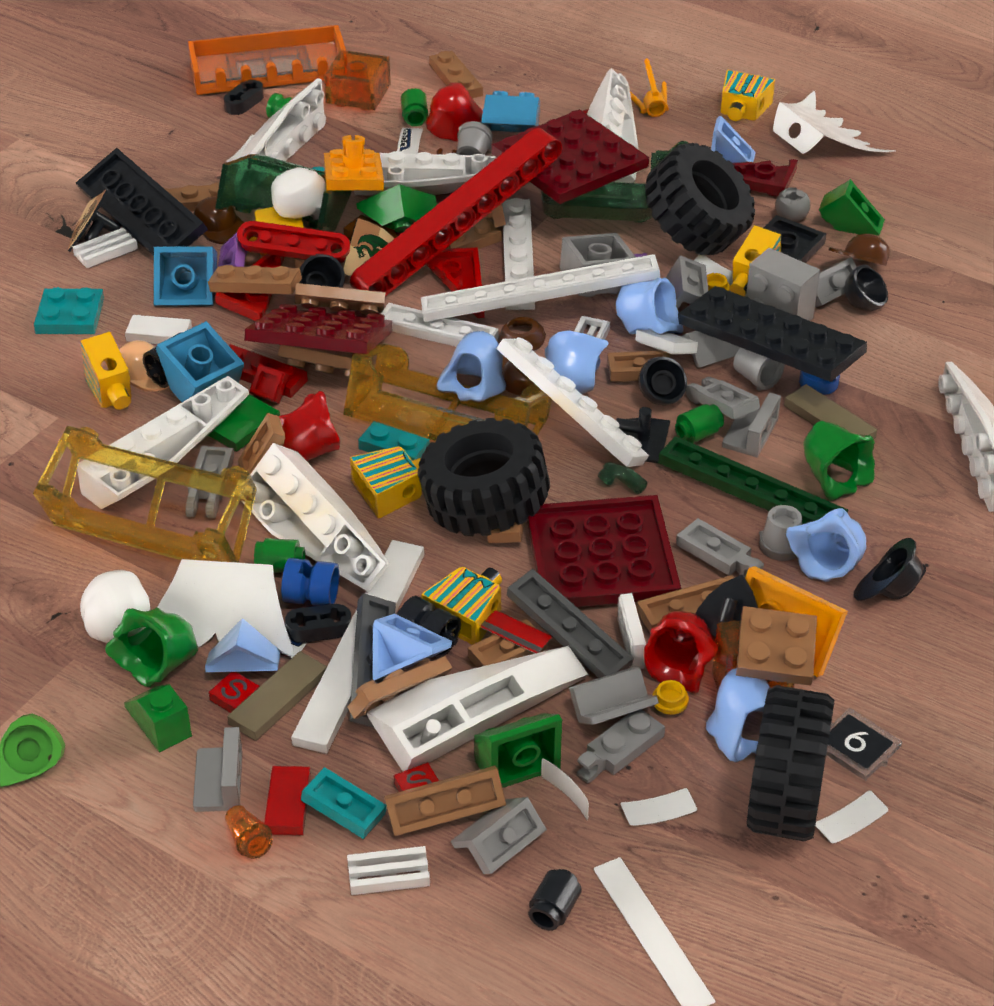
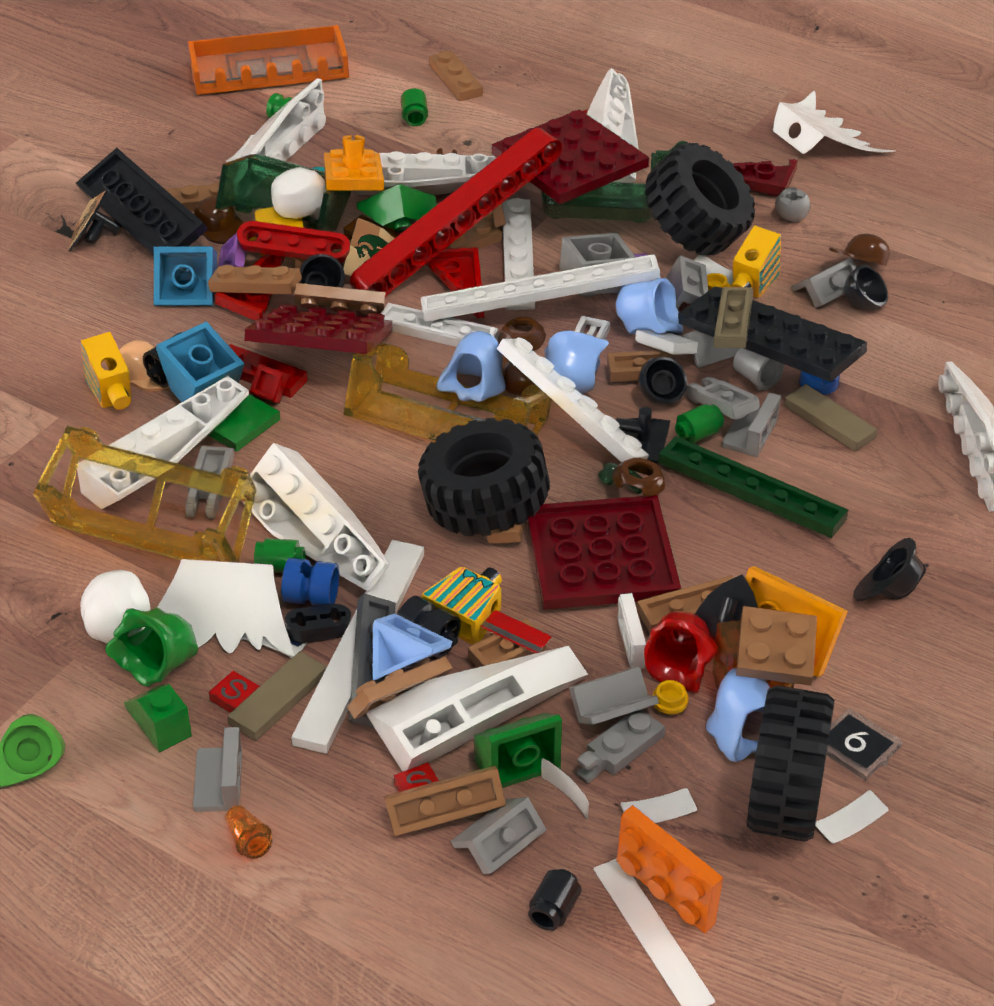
(69, 311): teal plate -> none
(105, 248): white tile -> none
(155, 329): white tile -> none
(243, 97): black beam -> none
(243, 651): light blue slope -> none
(268, 432): medium nougat plate -> none
(284, 807): red tile -> none
(310, 428): red piece -> none
(324, 361): medium nougat plate -> none
(343, 802): teal plate -> none
(357, 80): clear orange brick -> none
(381, 436): teal plate -> none
(386, 479): yellow torso -> none
(387, 865): white tile -> none
(409, 140): white sticker -> none
(450, 109): red piece -> none
(474, 138): light grey piece -> none
(511, 112): dark azure slope -> none
(568, 625): dark grey plate -> none
(650, 485): none -> reddish brown piece
(654, 101): light orange plant -> none
(669, 869): none -> orange plate
(716, 548): light grey plate -> none
(730, 143): light blue slope -> none
(733, 317): none -> dark tan tile
(746, 95): yellow torso -> none
(773, 537): light grey piece -> none
(783, 283): light grey brick -> none
(797, 239): black plate -> none
(828, 545): light blue piece -> none
(834, 445): green piece -> none
(850, 211): green slope -> none

